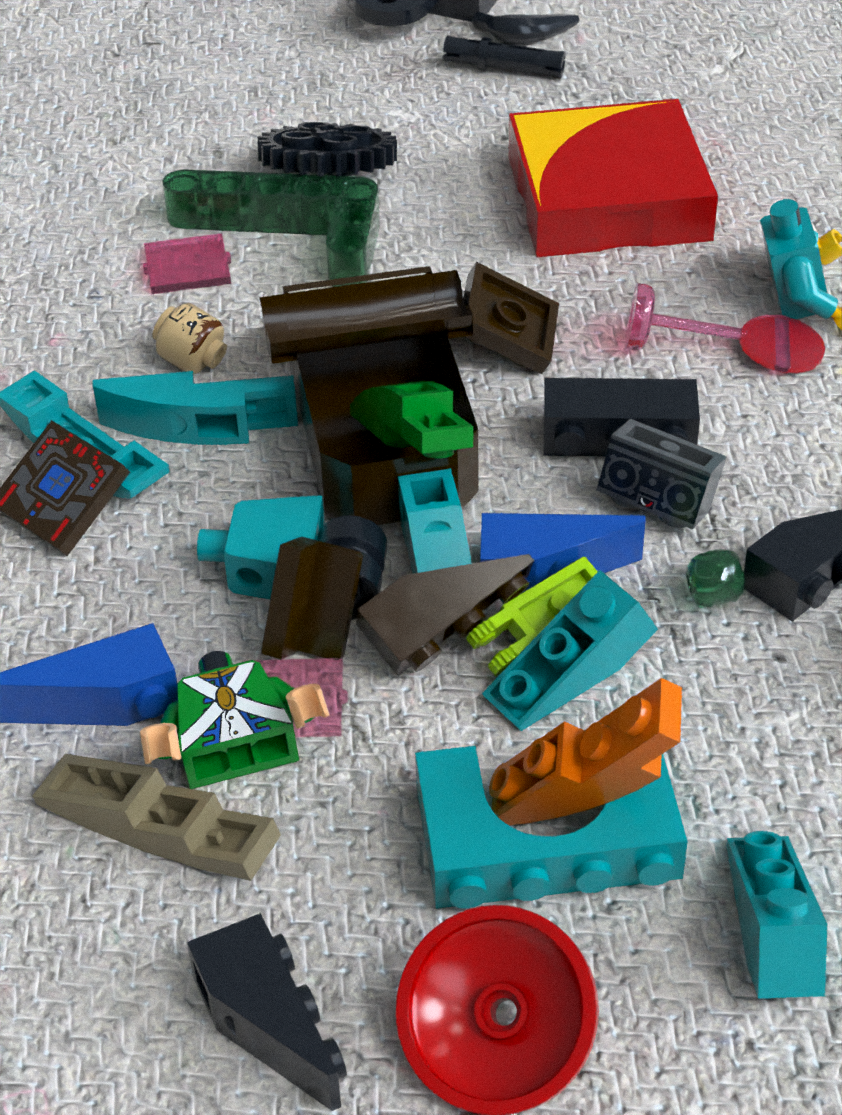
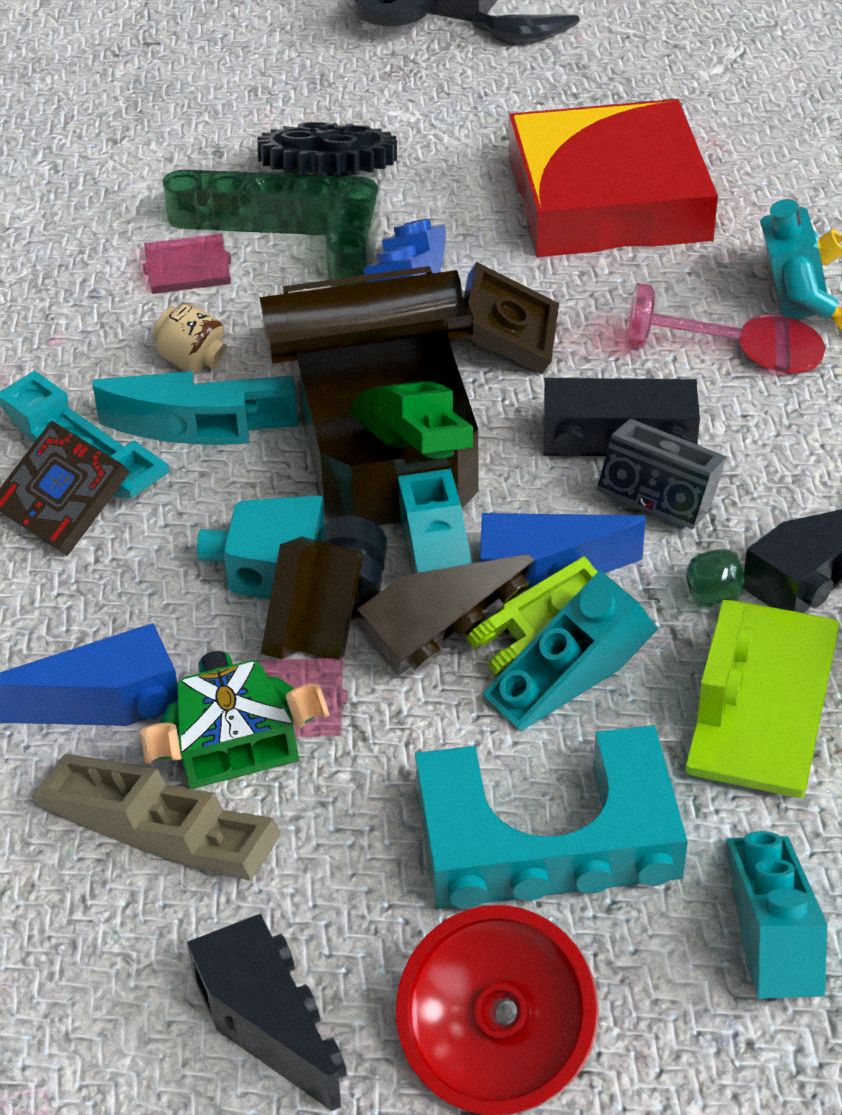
(412, 246): none -> blue slope
(503, 56): black pin -> none
(590, 767): orange slope -> none
(762, 698): none -> lime bracket

